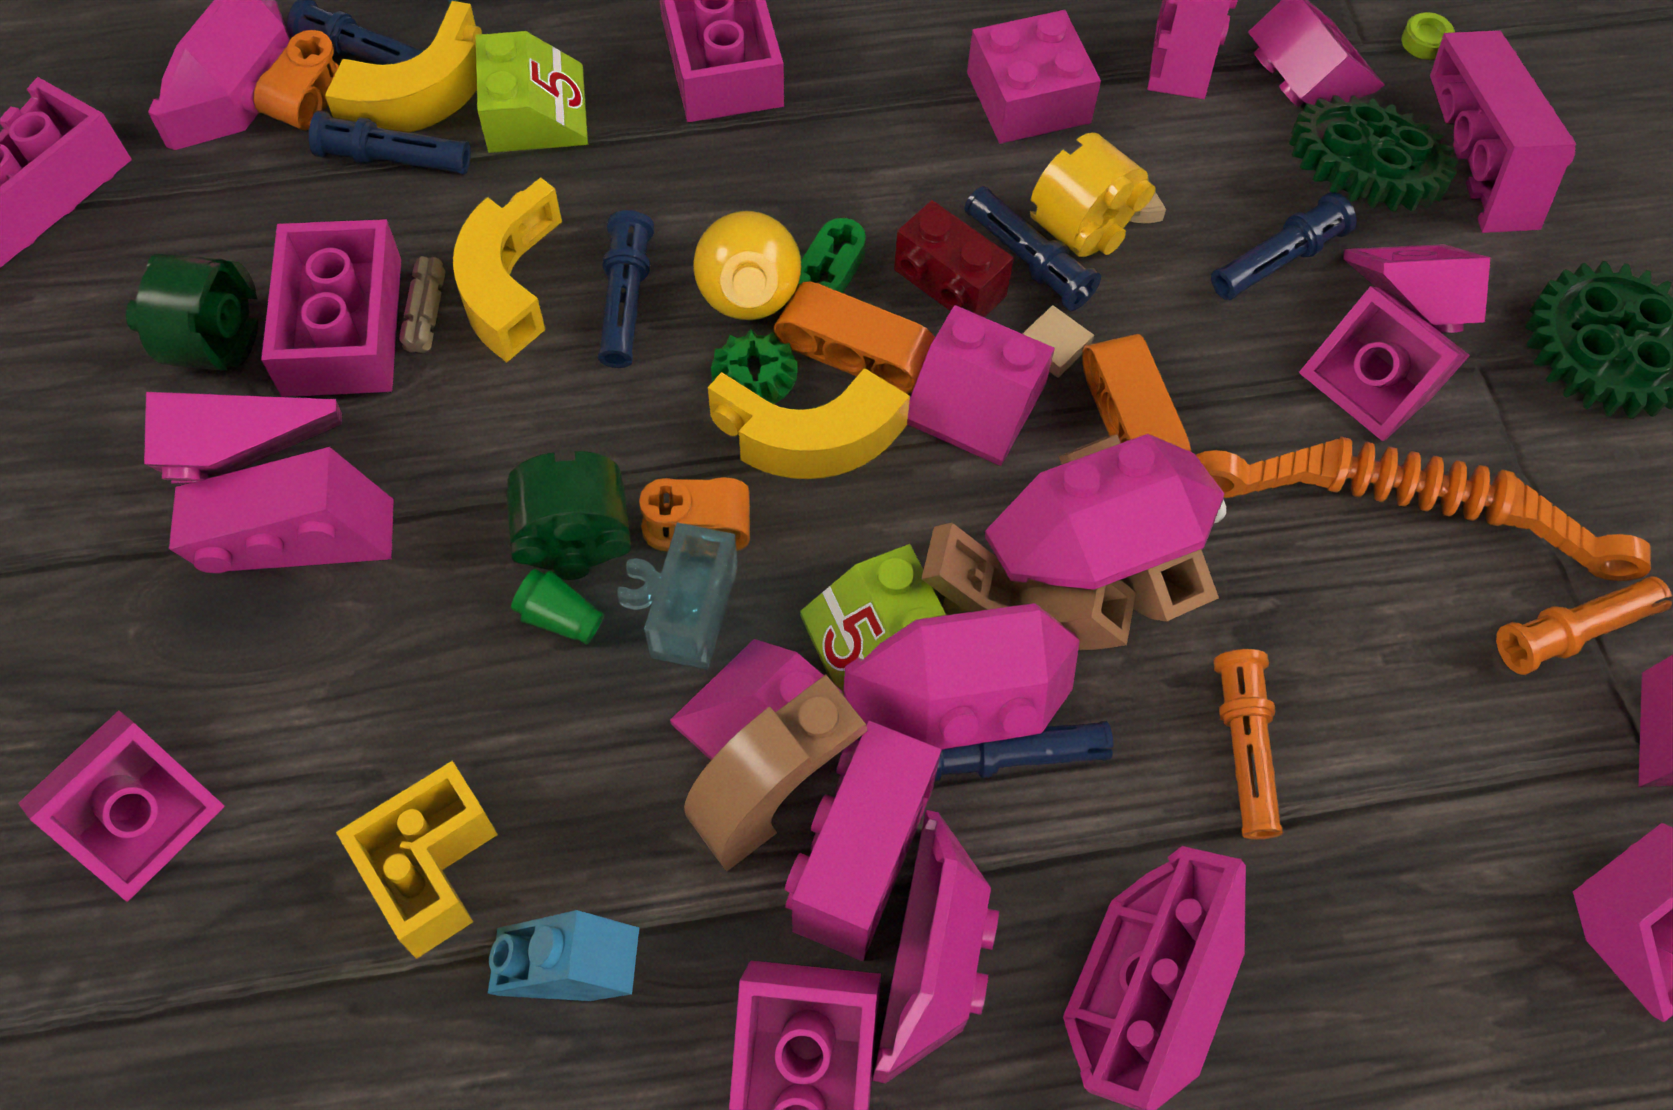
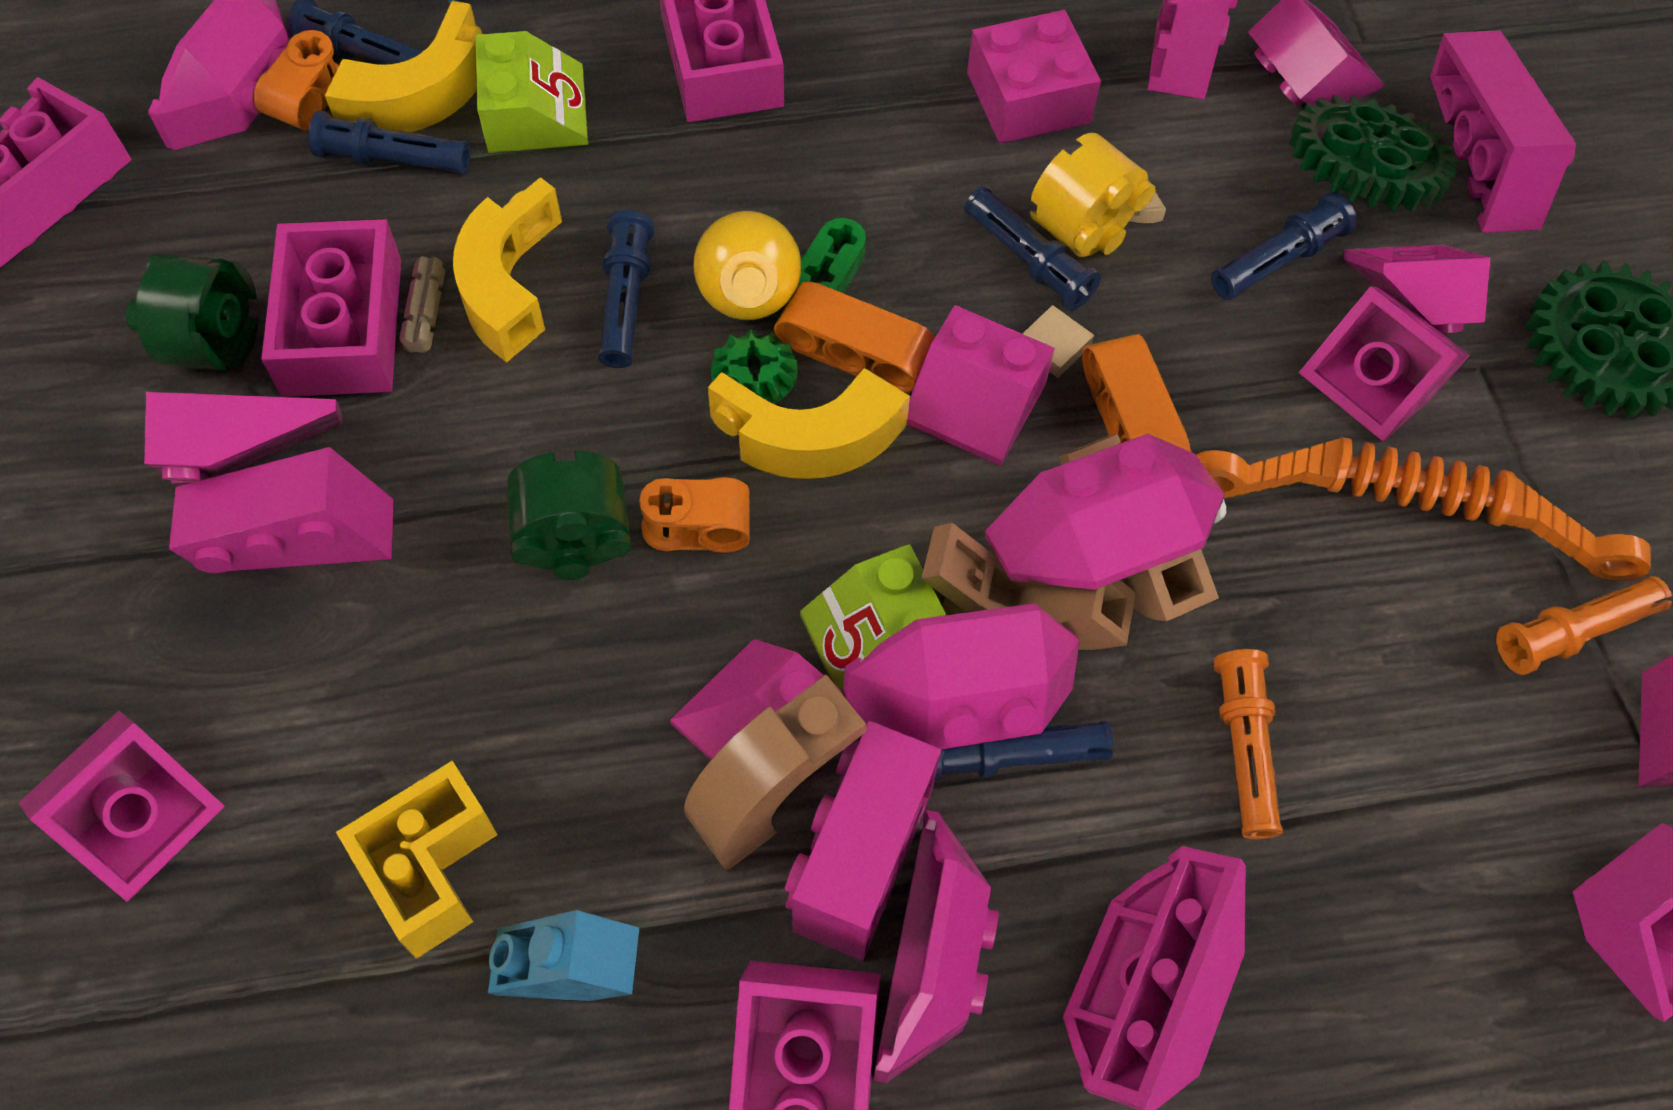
(556, 607): green cone -> none
(686, 596): clear light blue brick -> none
(952, 261): dark red brick -> none
(1424, 34): lime tile -> none

